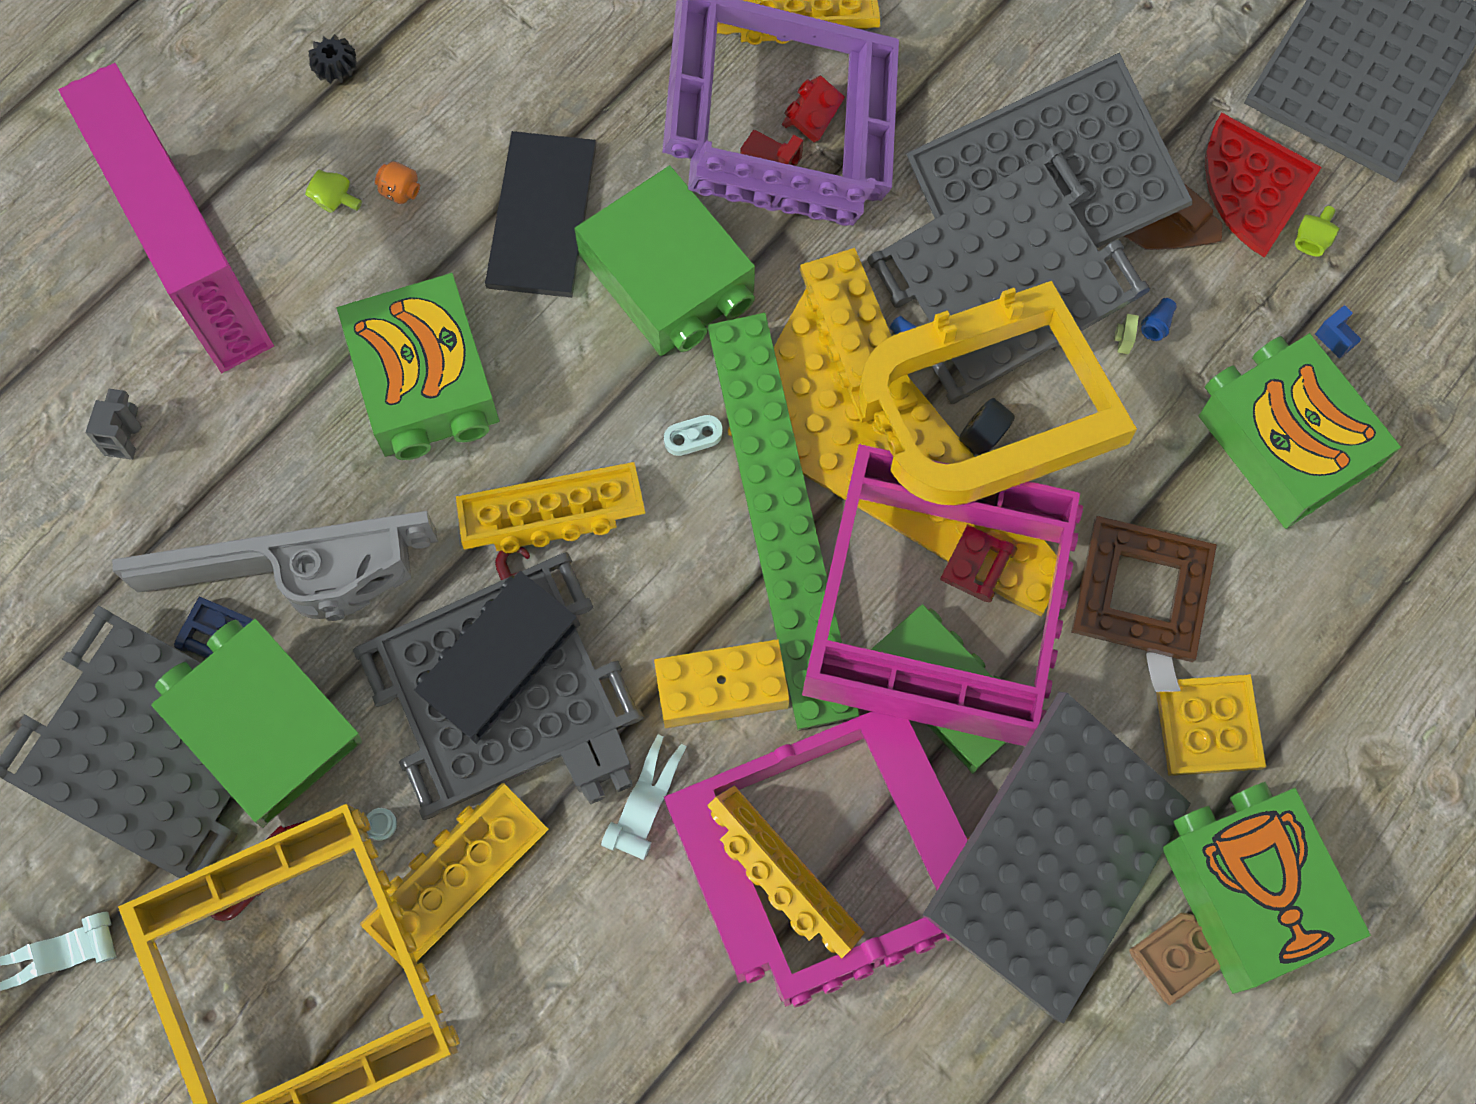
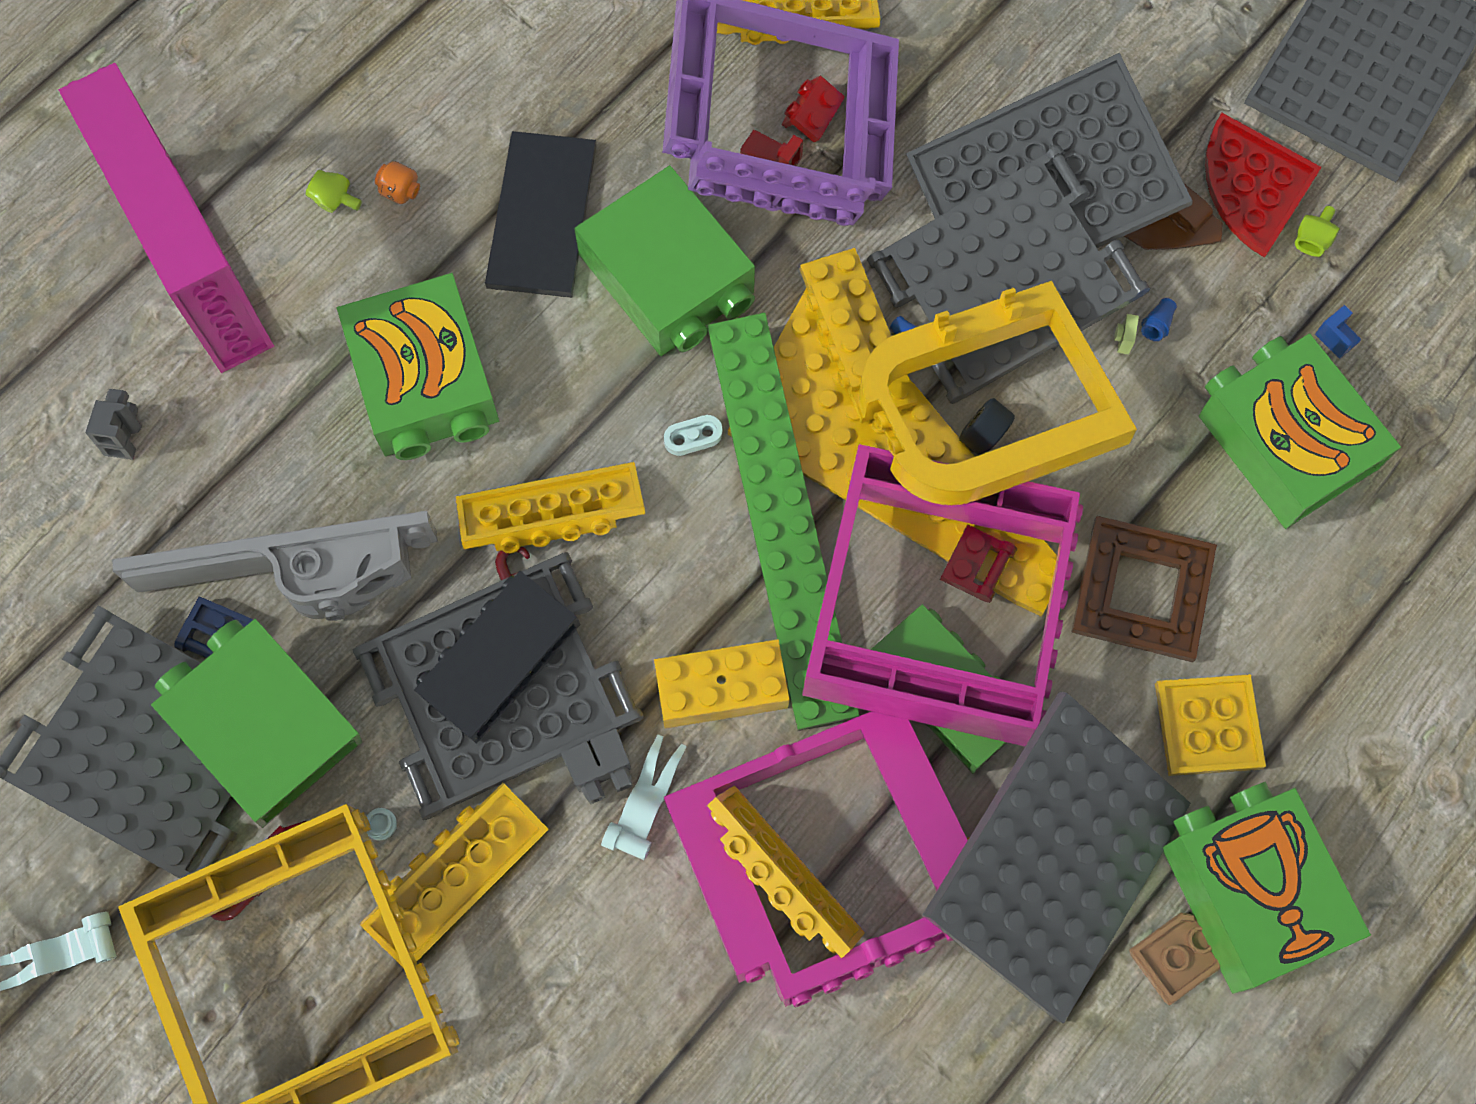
(332, 59): black gear -> none
(1162, 673): white sticker -> none

